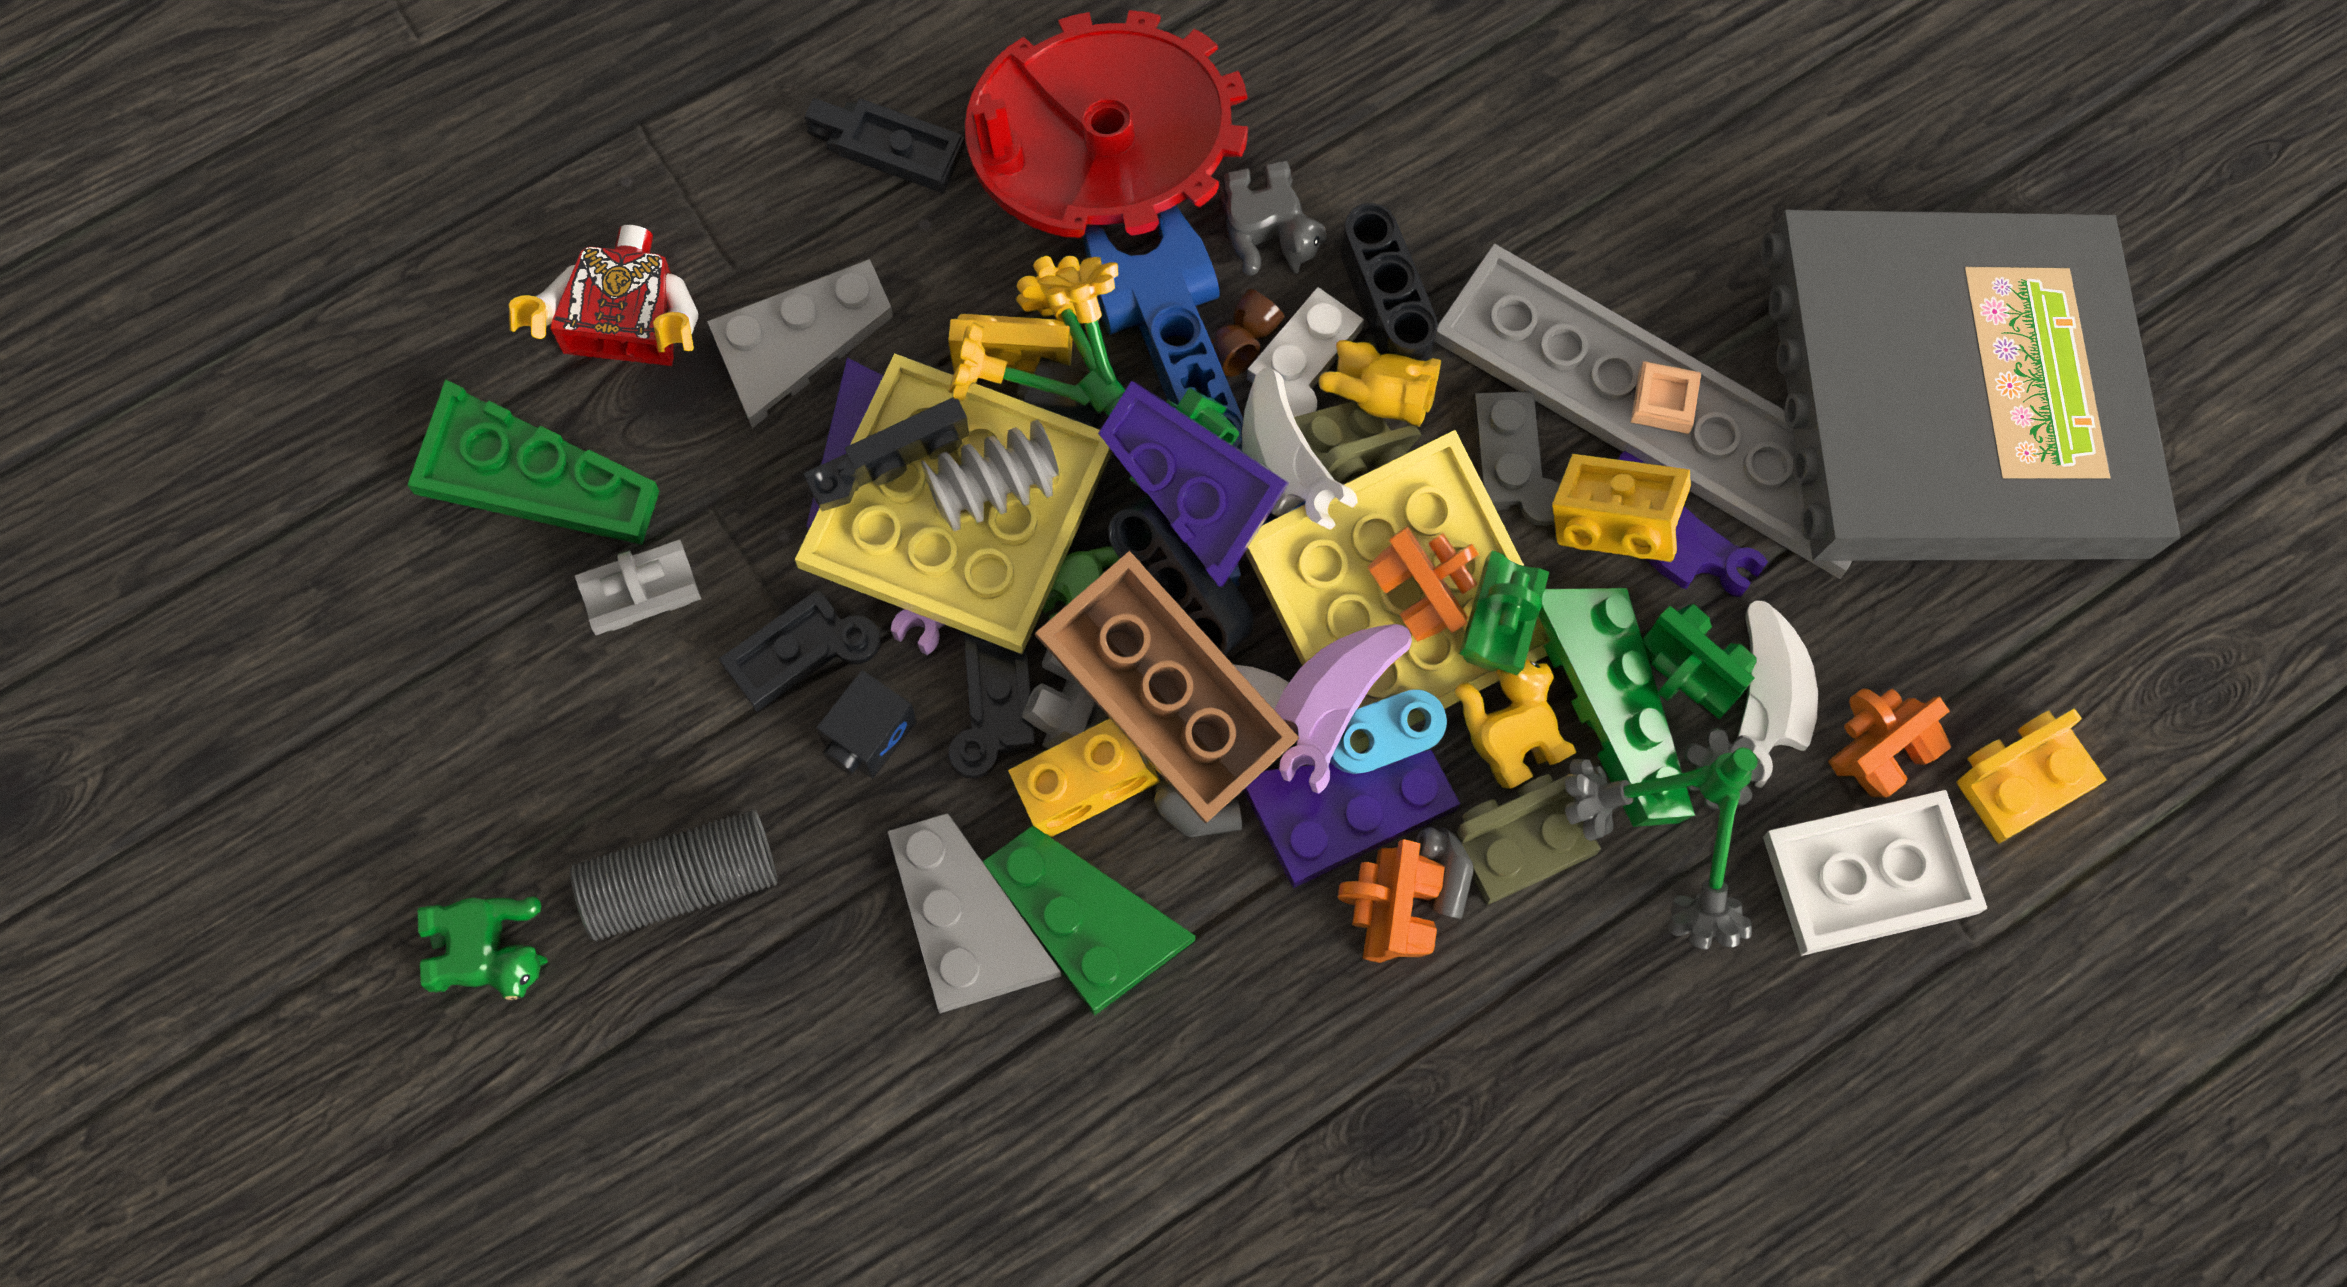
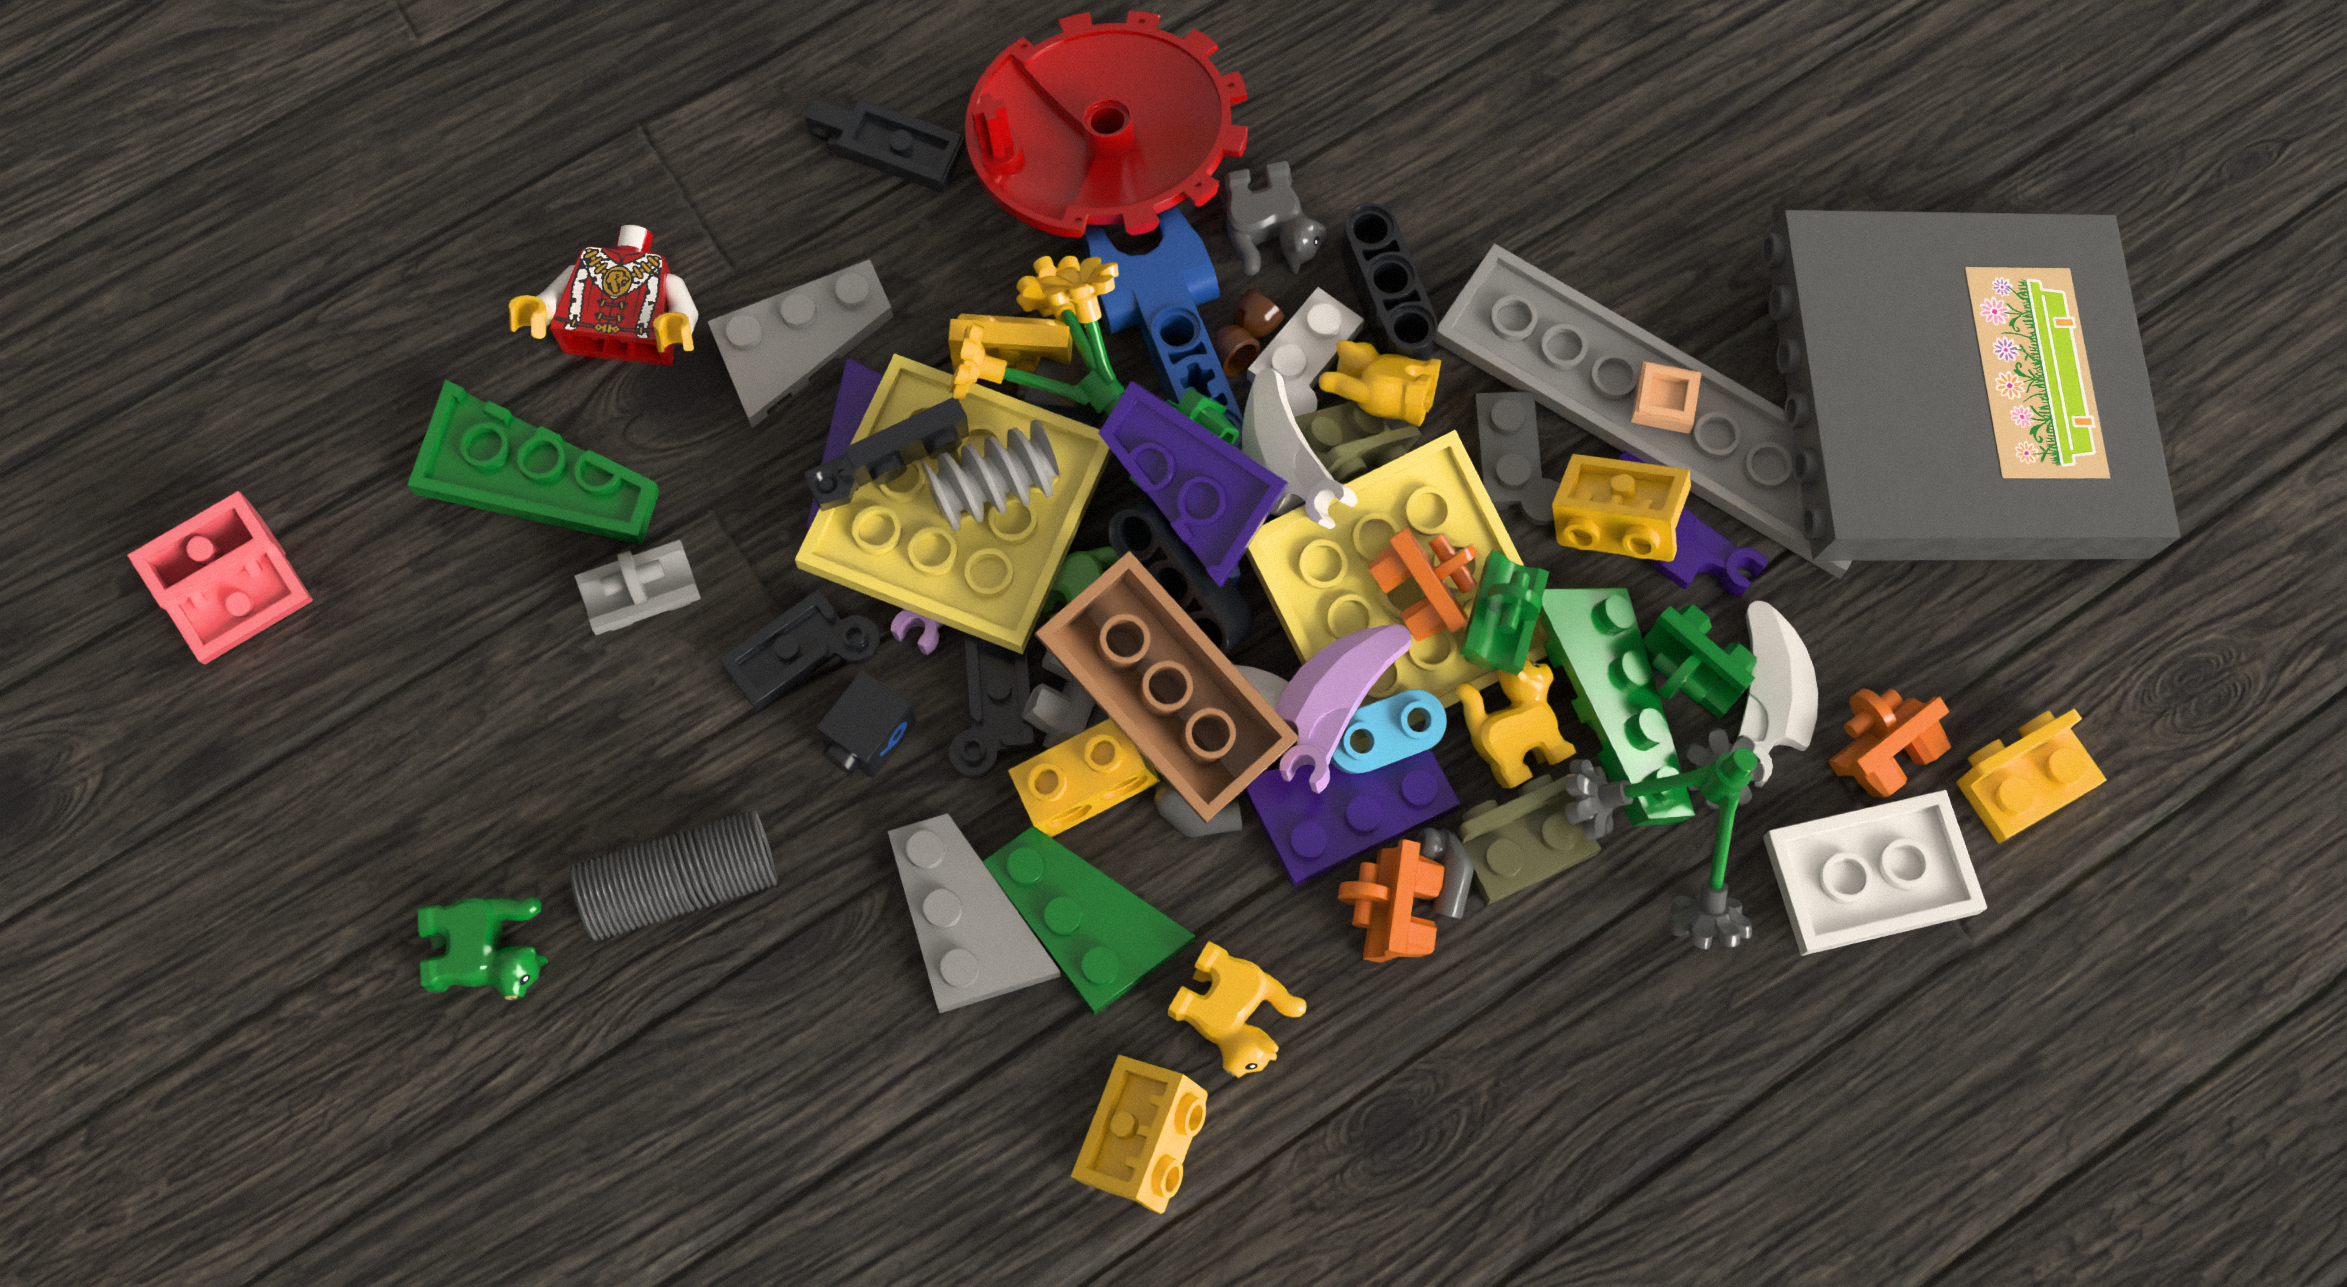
(221, 577): none -> coral brick
(1141, 1133): none -> yellow bracket
(1232, 998): none -> yellow animal

